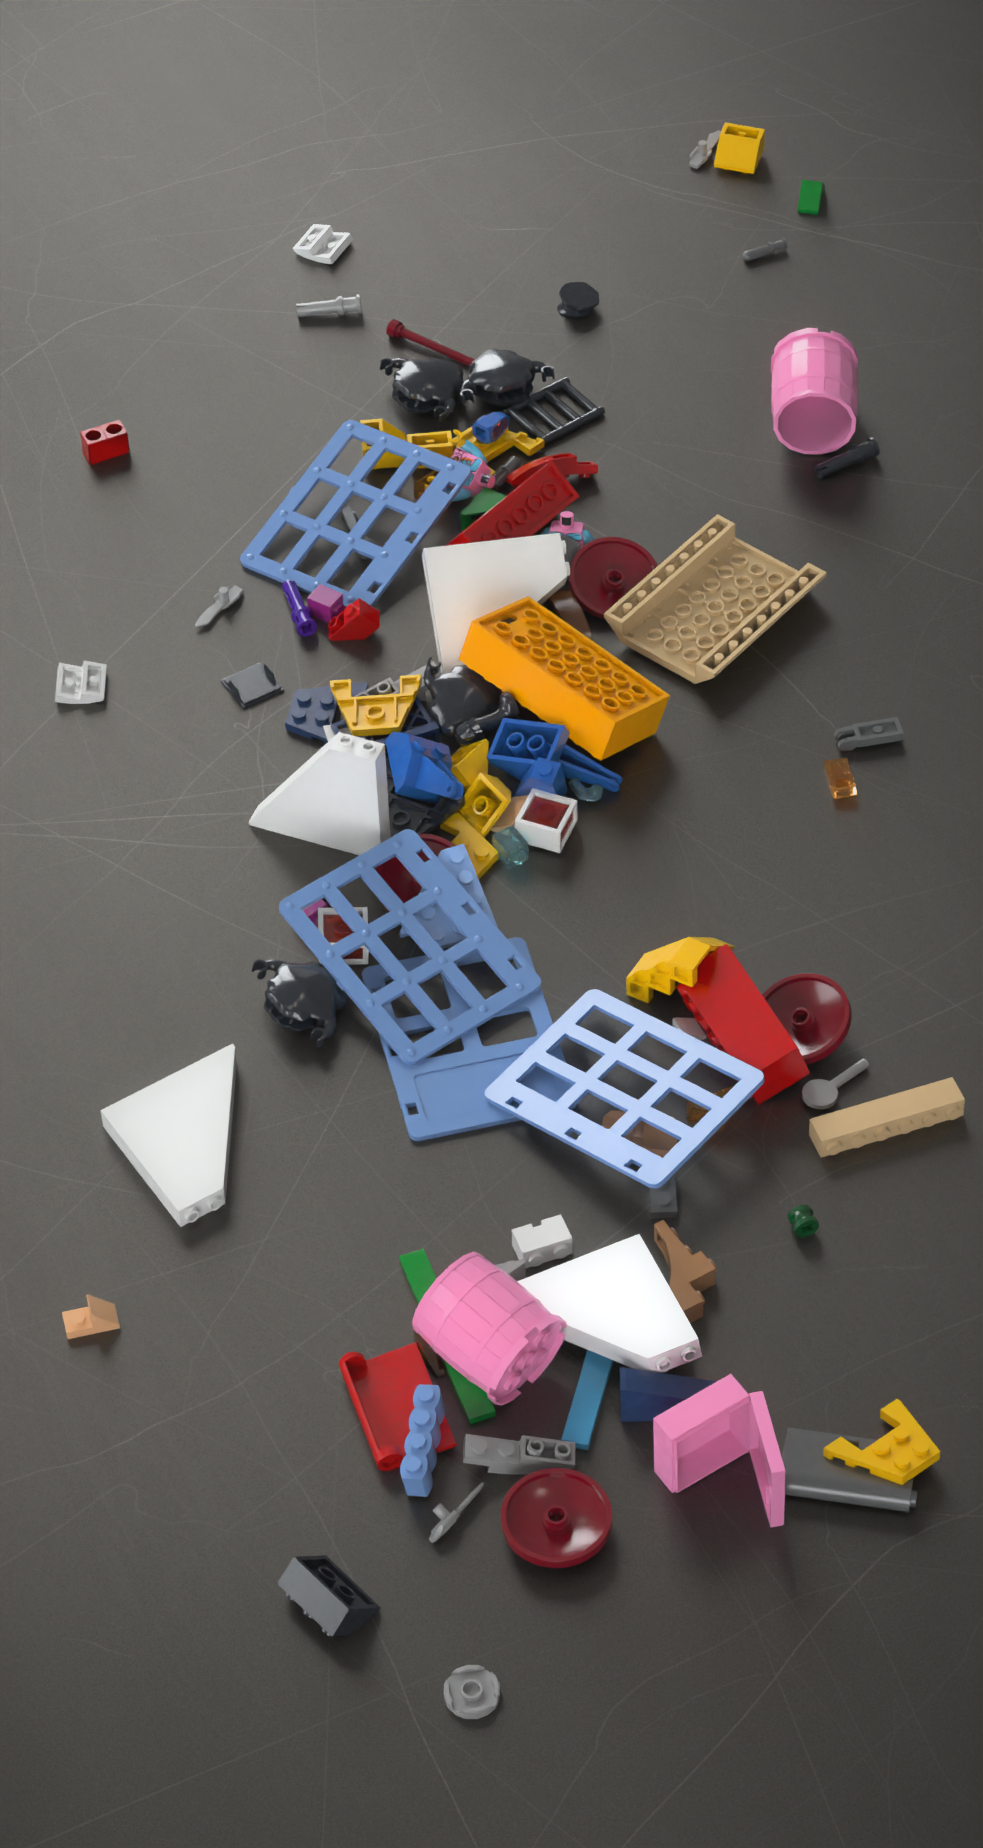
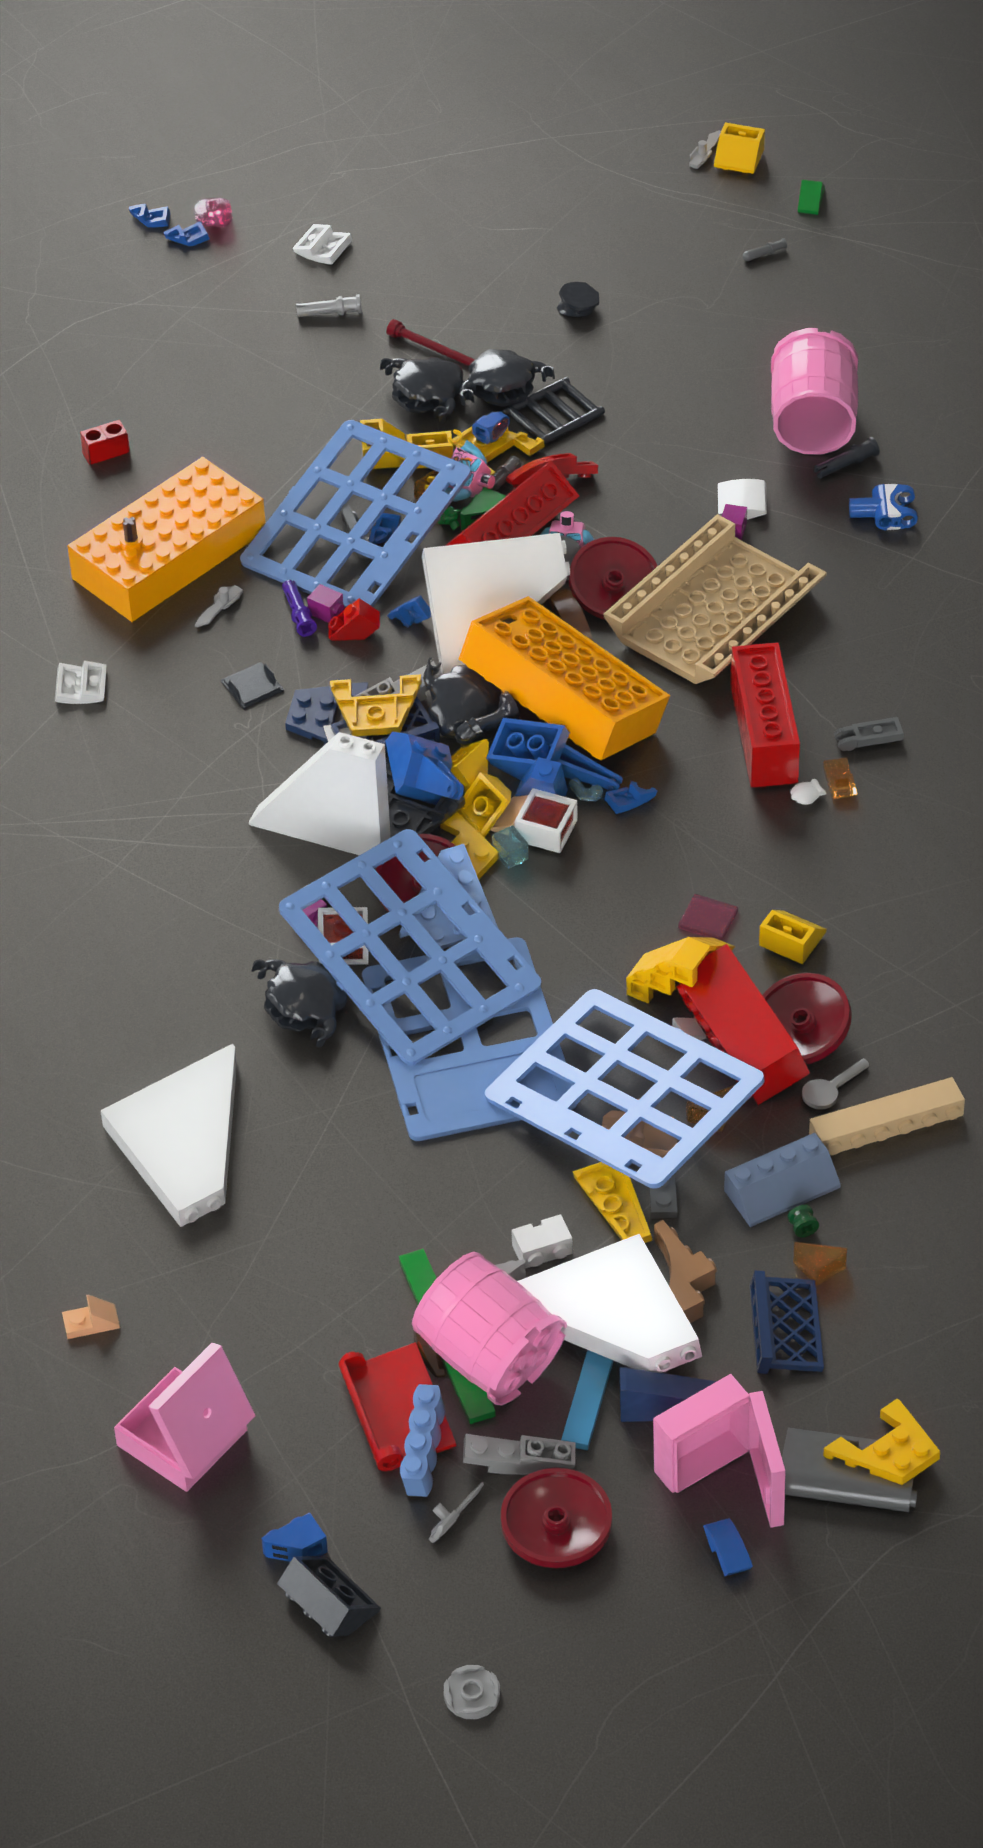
(151, 218): none -> blue slope
(166, 539): none -> light orange piece
(188, 1419): none -> bright pink container
(189, 236): none -> blue slope
(213, 212): none -> clear pink piece
(295, 1539): none -> blue slope
(384, 528): none -> blue slope
(411, 612): none -> blue slope
(450, 517): none -> green plant
(615, 1199): none -> yellow wing
(628, 798): none -> blue slope
(708, 917): none -> clear pink piece
(729, 1546): none -> blue slope
(737, 515): none -> magenta brick
(745, 493): none -> white slope
(763, 1327): none -> dark blue fence
(765, 715): none -> red brick
(781, 1179): none -> sand blue slope
(789, 935): none -> yellow slope
(807, 792): none -> white animal
(819, 1261): none -> clear orange slope
(886, 507): none -> blue connector

